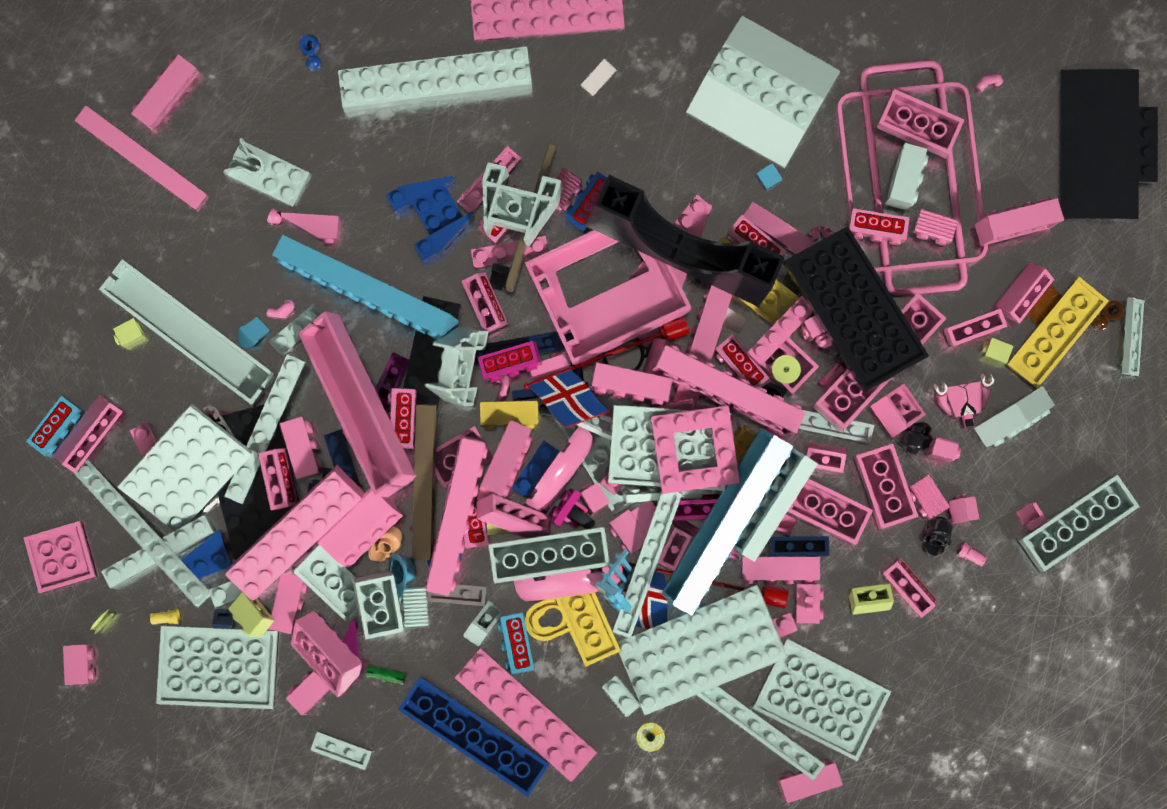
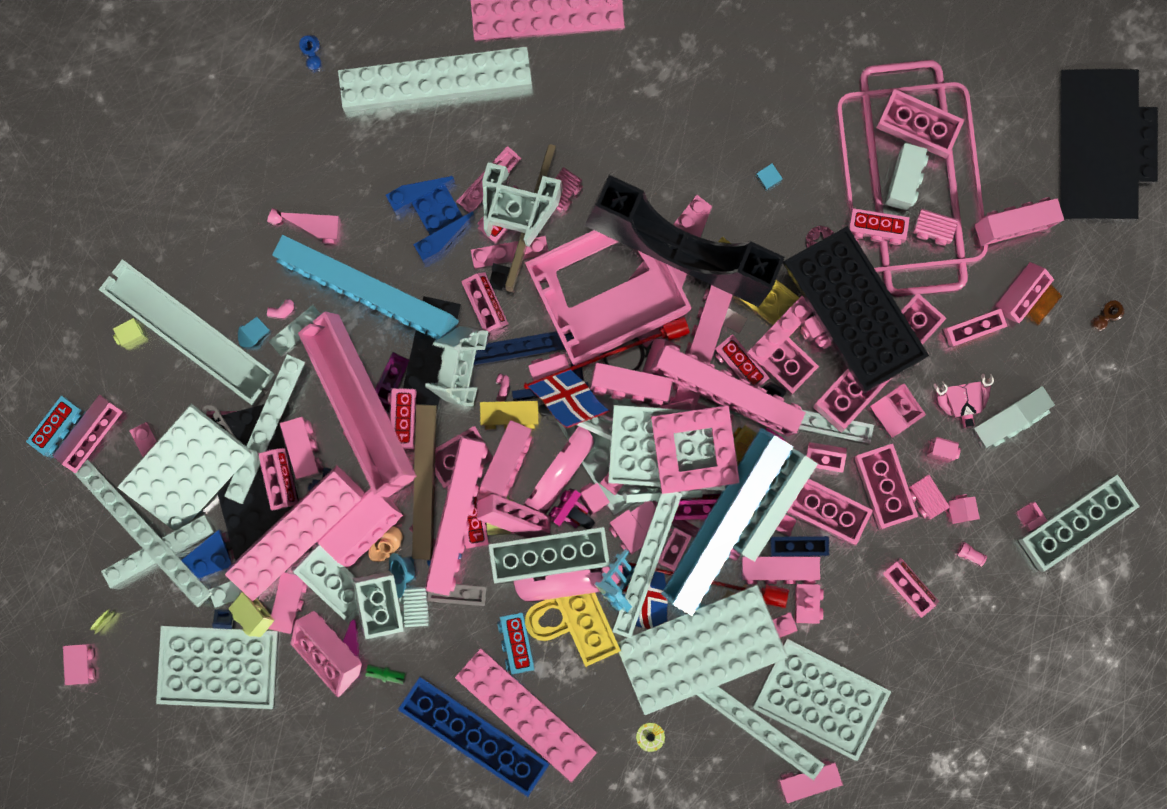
(59, 557): bright pink plate -> none
(141, 157): bright pink tile -> none
(164, 92): bright pink brick -> none
(170, 616): light yellow pin -> none
(267, 173): light aqua plate -> none
(307, 693): bright pink brick -> none
(341, 454): dark blue brick -> none
(341, 750): light aqua plate -> none
(483, 623): light aqua slope -> none
(510, 361): dark pink brick -> none
(535, 469): blue brick -> none
(579, 212): brick -> none
(598, 77): white sticker -> none
(621, 696): light aqua brick -> none
(745, 231): brick -> none
(762, 91): light aqua slope -> none
(777, 229): bright pink slope -> none
(786, 369): yellowish green piece -> none
(831, 377): bright pink pin -> none
(871, 599): yellowish green brick -> none
(917, 437): black head -> none
(937, 536): black head -> none
(992, 78): bright pink arm -> none
(996, 351): yellowish green brick -> none
(1057, 332): light yellow plate -> none
(1133, 337): light aqua plate -> none

